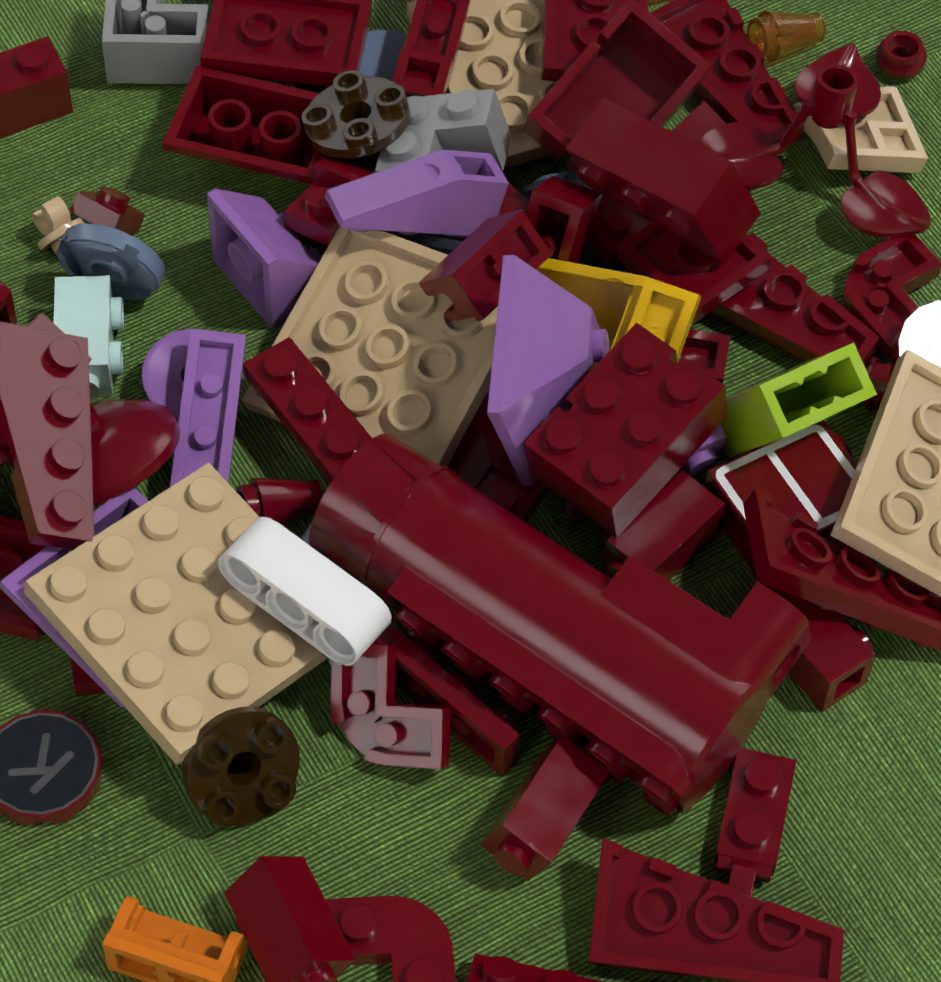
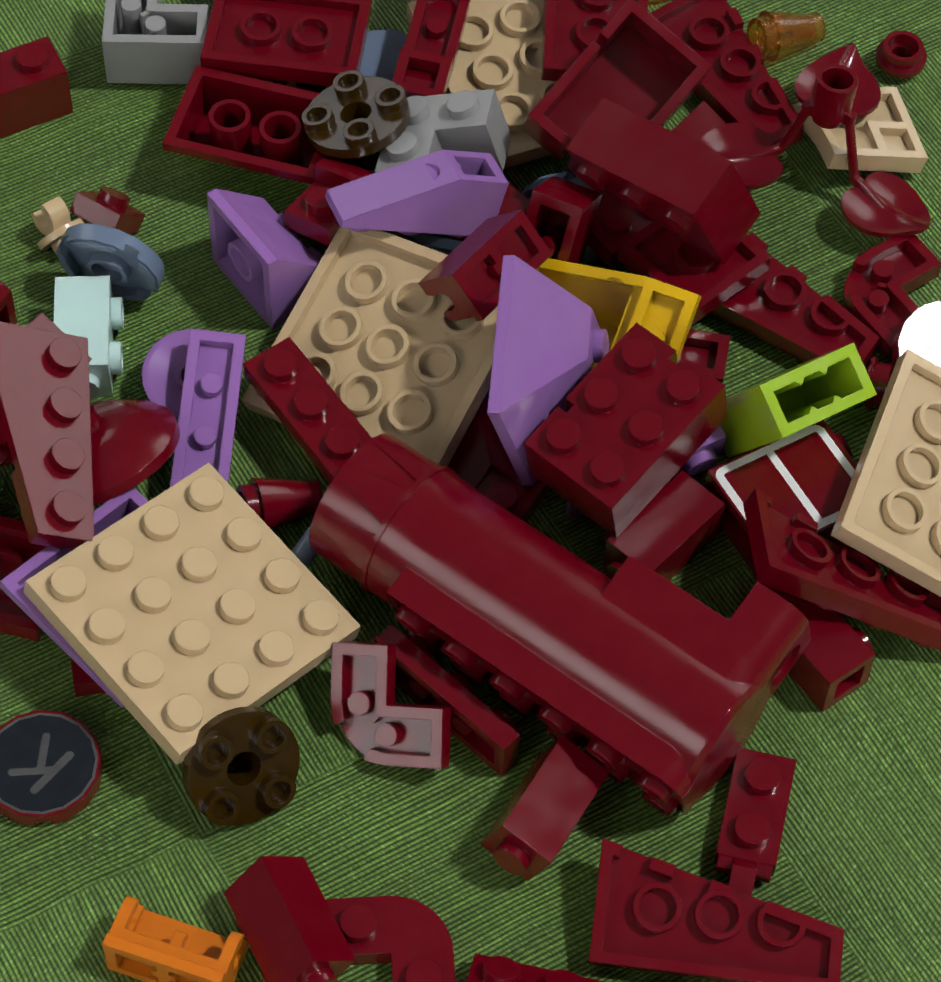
(305, 591): white beam -> none

